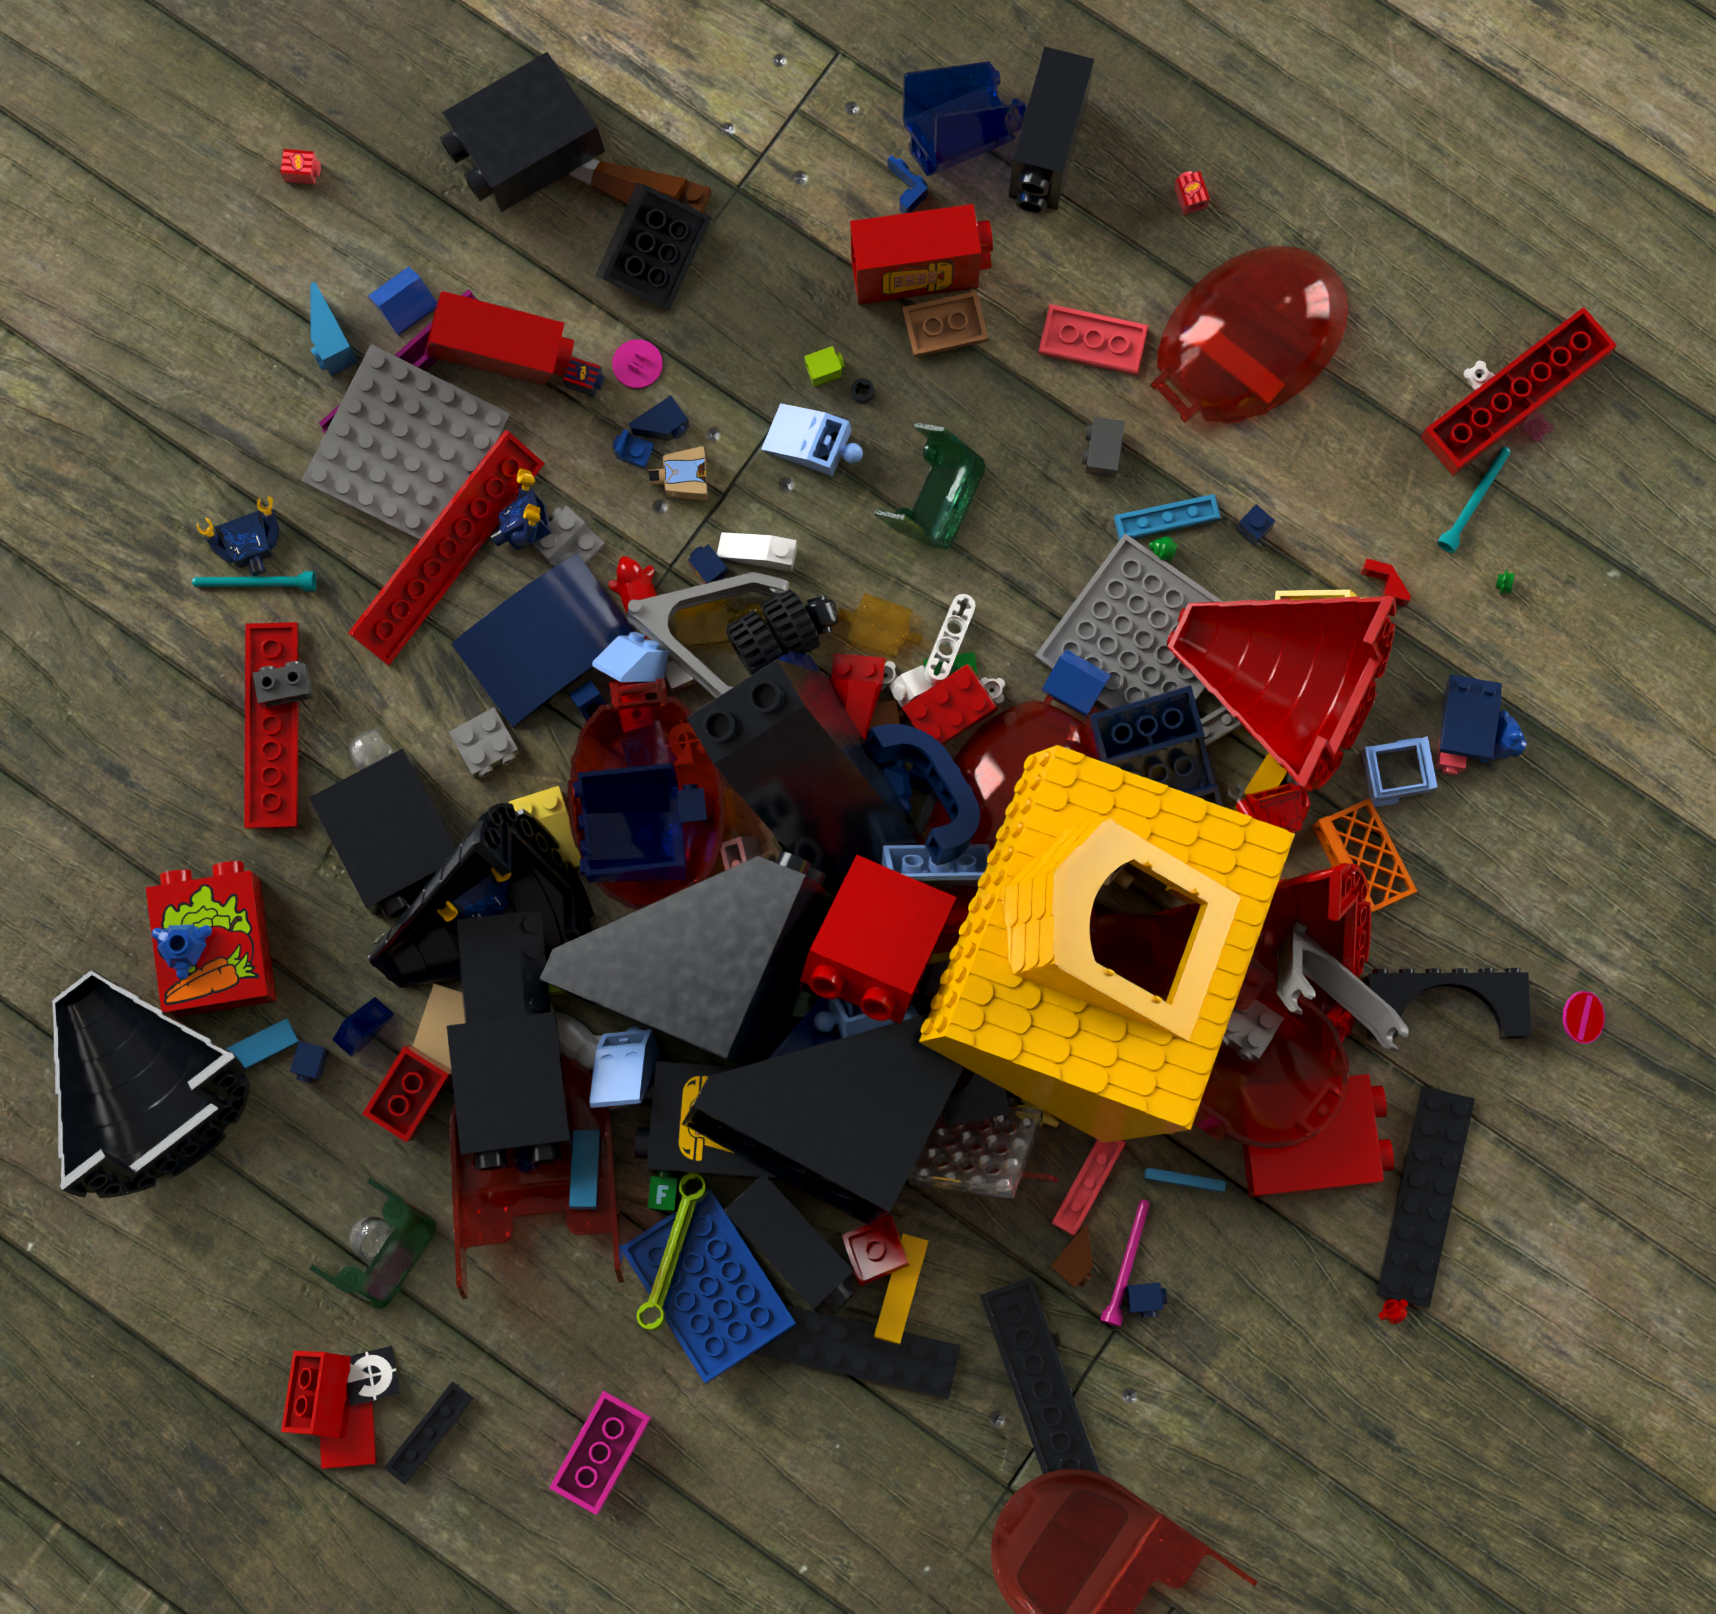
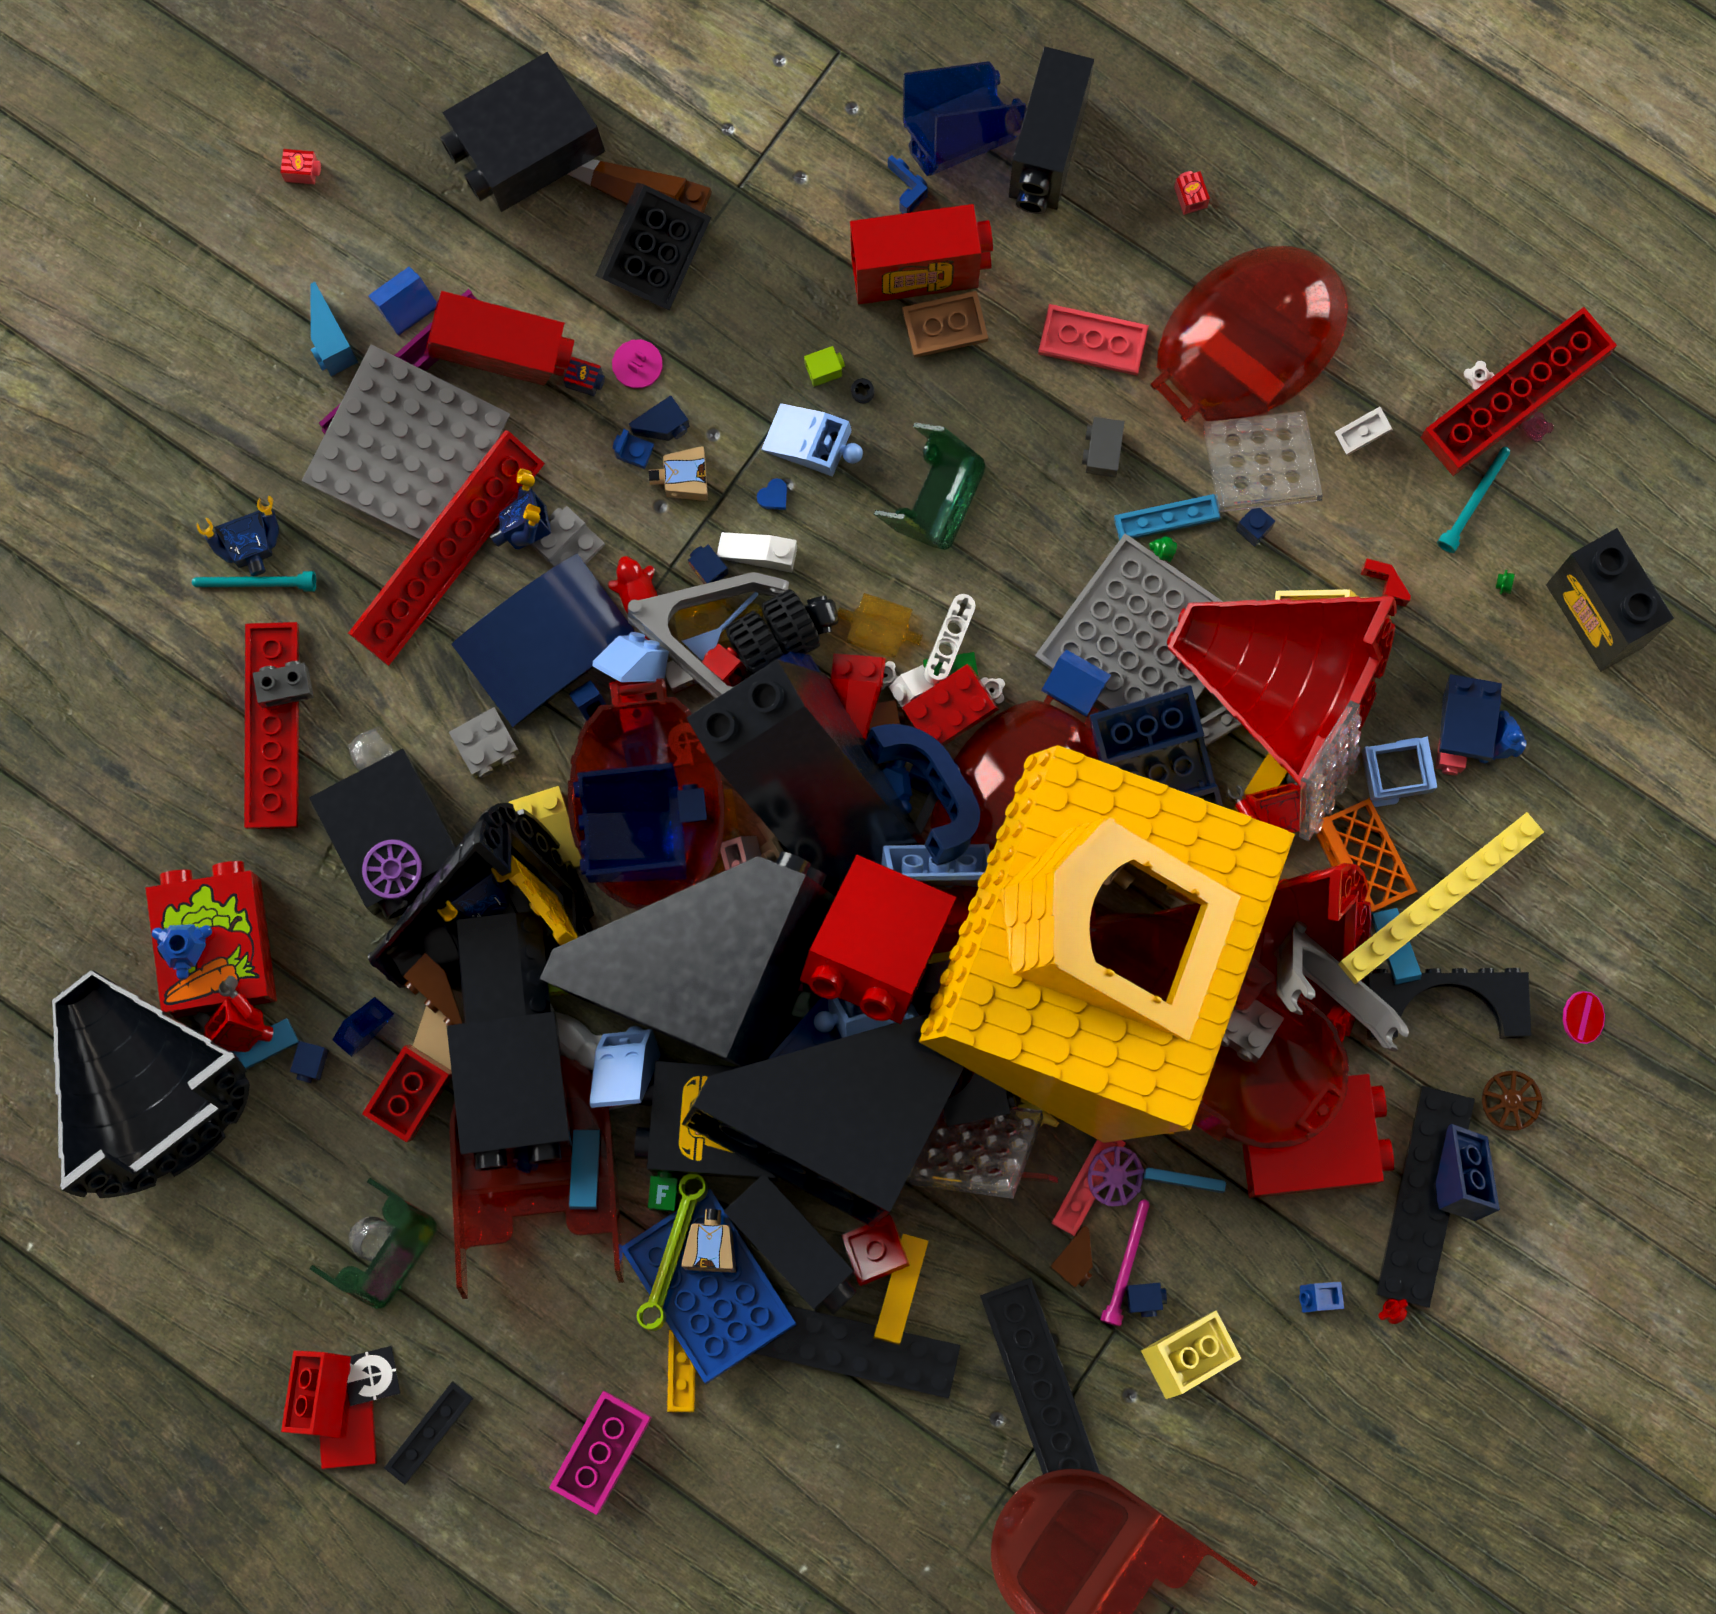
(236, 1022): none -> red torso
(392, 869): none -> medium lavender wheel
(434, 984): none -> reddish brown slope
(543, 901): none -> yellow plate
(680, 1378): none -> yellow tile
(704, 642): none -> light blue piece
(710, 1245): none -> torso
(725, 665): none -> red brick
(773, 496): none -> blue tile
(1116, 1176): none -> medium lavender wheel
(1191, 1355): none -> light yellow slope
(1277, 470): none -> clear piece
(1321, 1297): none -> blue bracket
(1329, 771): none -> clear piece
(1363, 431): none -> white hinge
(1403, 962): none -> dark azure tile
(1440, 898): none -> light yellow plate
(1466, 1175): none -> dark blue slope
(1512, 1100): none -> reddish brown wheel
(1609, 600): none -> black brick

